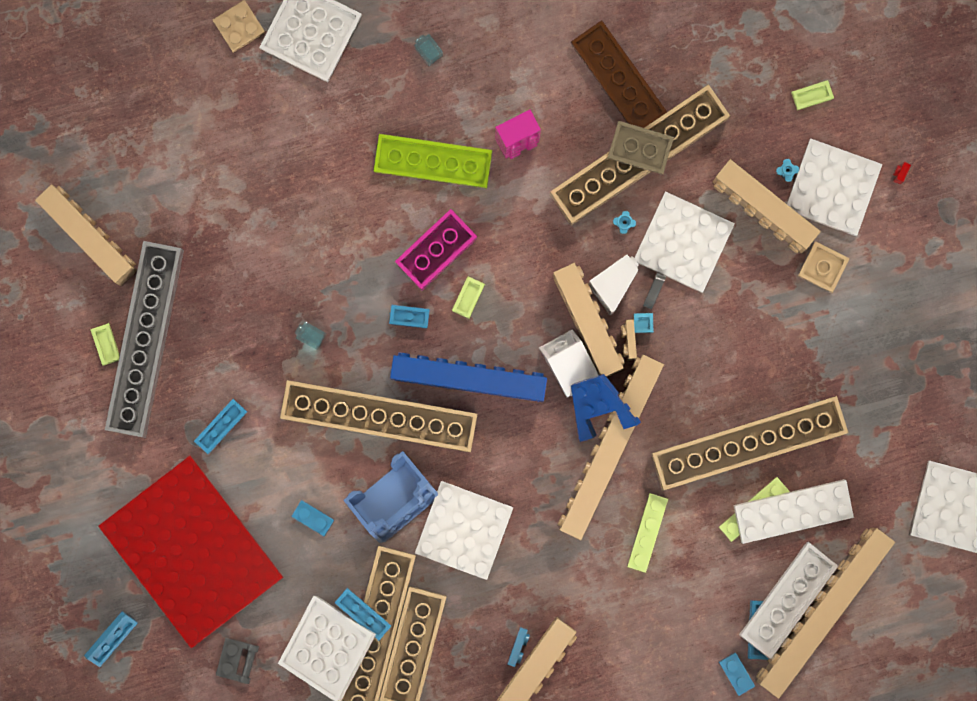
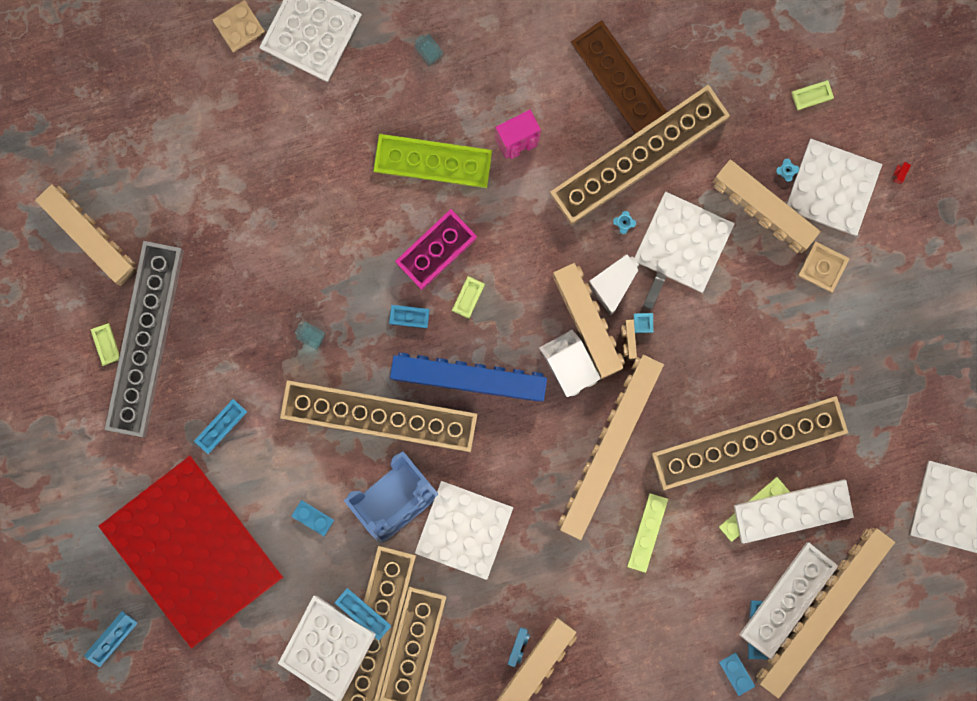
(231, 658): dark grey plate -> none
(597, 397): blue wing -> none
(640, 147): dark tan plate -> none

